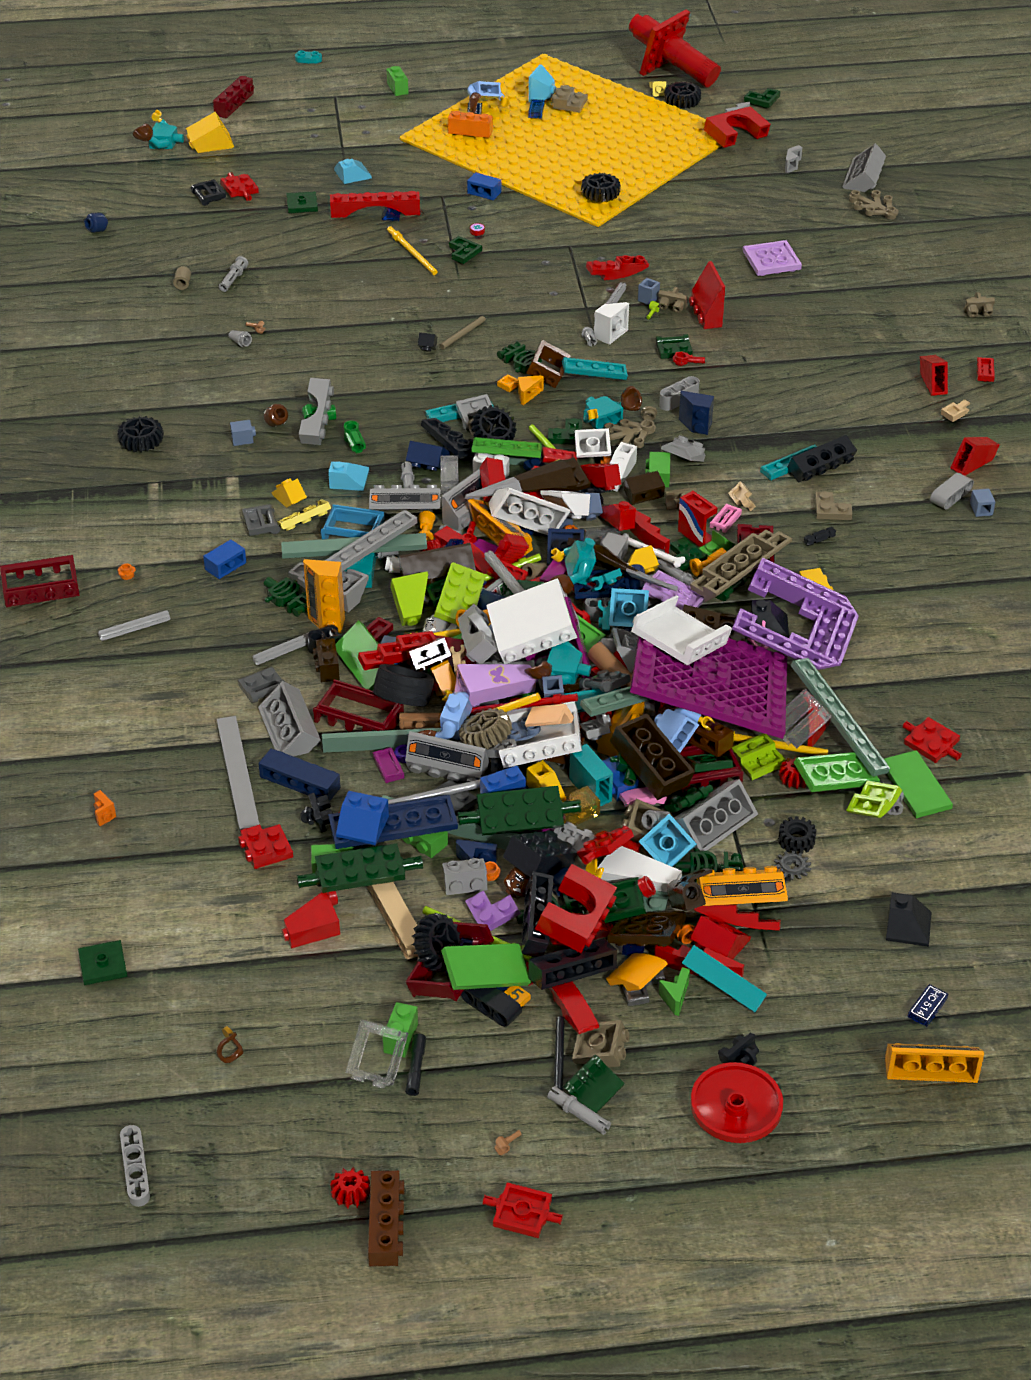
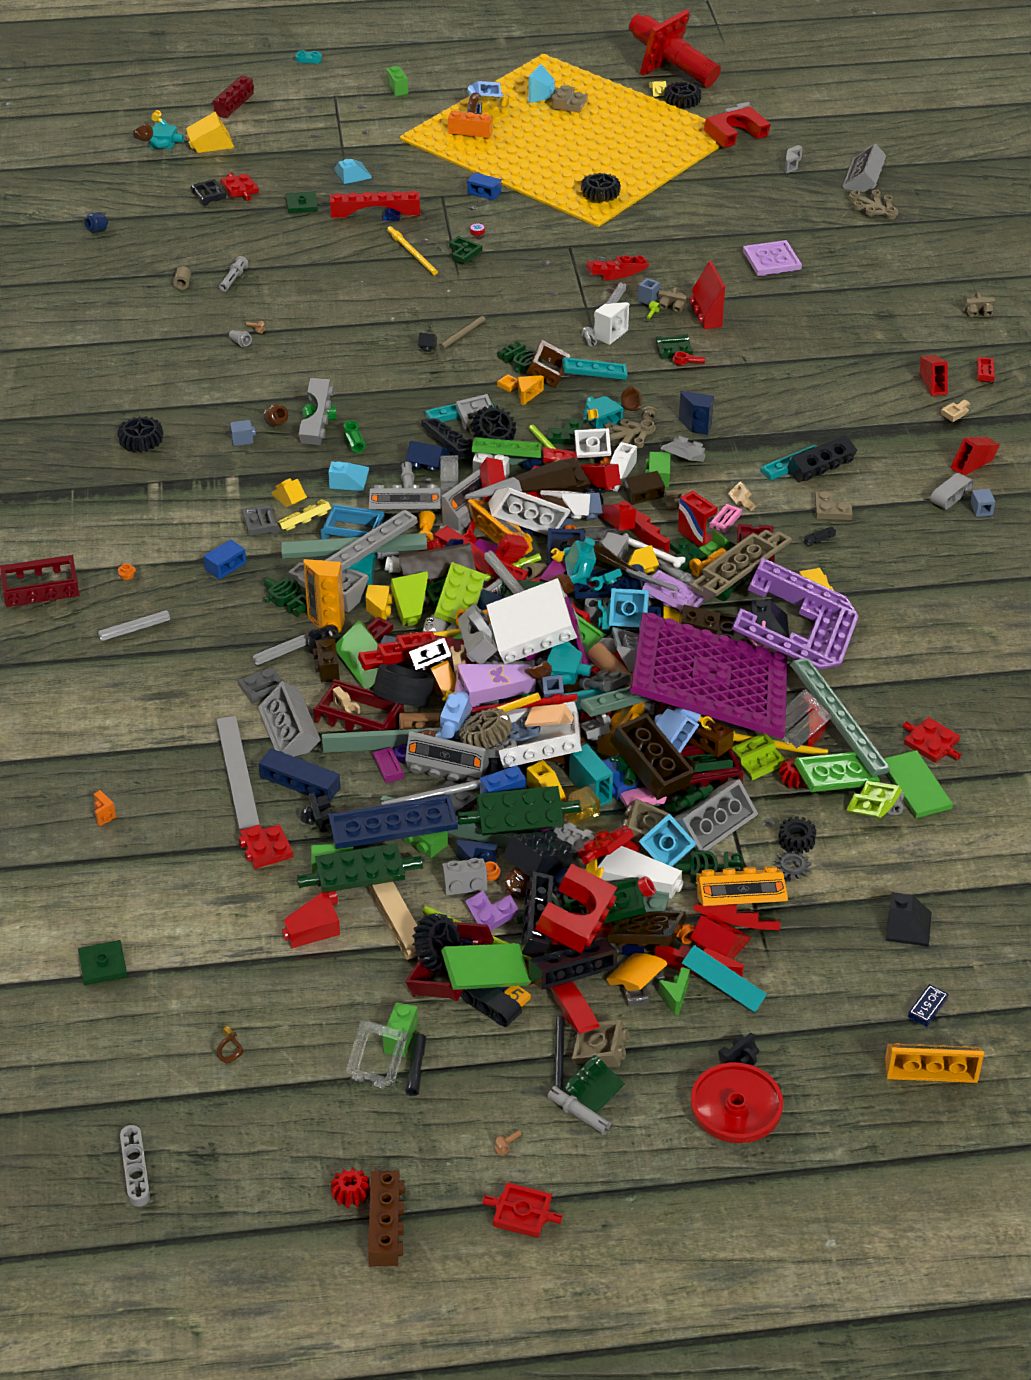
(343, 701): none -> tan plate
(362, 817): blue slope -> none
(378, 601): none -> yellow slope
(536, 108): clear blue tile -> none
(652, 818): light grey cone -> none
(671, 395): light grey beam -> none
(678, 632): white panel -> none
(685, 893): dark brown piece -> none
(764, 100): dark green plate -> none

